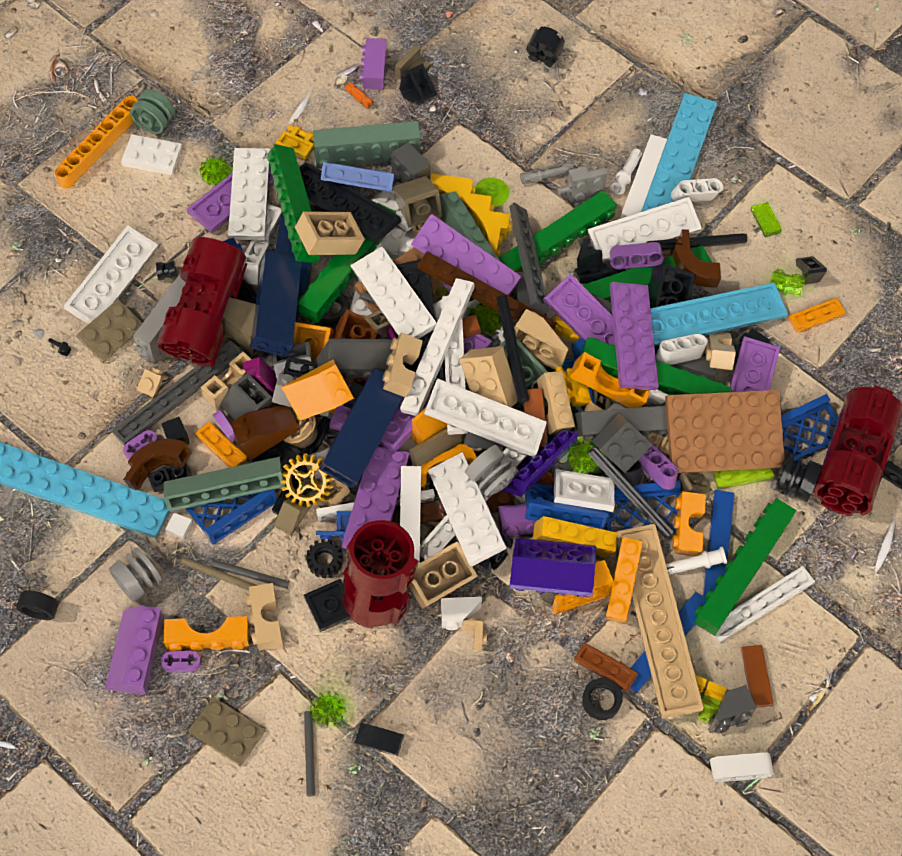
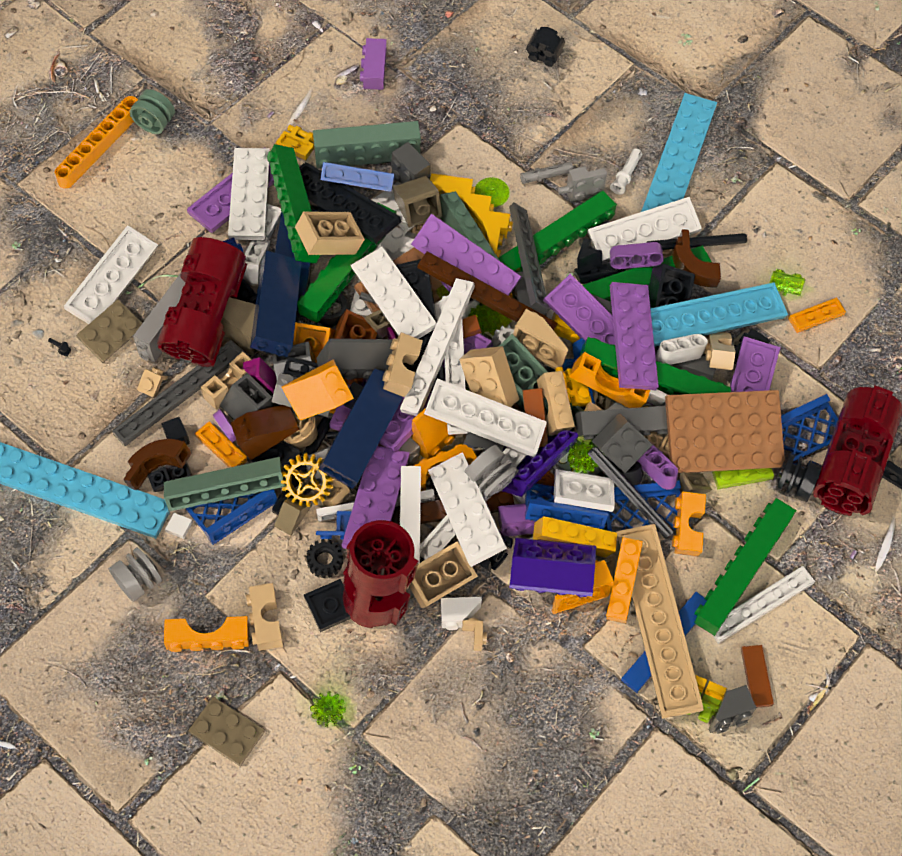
(37, 605): black tyre -> none
(135, 650): medium lavender slope -> none
(138, 442): medium lavender beam -> none
(151, 154): white plate -> none
(166, 270): black wheel -> none
(180, 666): medium lavender beam -> none
(214, 170): clear neon green gear -> none
(216, 573): dark tan bar -> none
(249, 573): dark grey bar -> none
(309, 754): dark grey bar -> none
(359, 95): orange axle -> none
(379, 739): black slope -> none
(409, 61): dark tan panel -> none
(416, 85): black slope -> none
(433, 447): dark tan tile -> none
(512, 349): black axle -> none
(602, 683): black tyre -> none
(605, 666): dark orange tile -> none
(644, 176): white tile -> none
(697, 189): white beam -> none
(706, 559): white pin -> none
(719, 535): blue tile -> none
(741, 767): white beam -> none
(766, 219): clear neon green tile -> none
(811, 269): black slope -> none

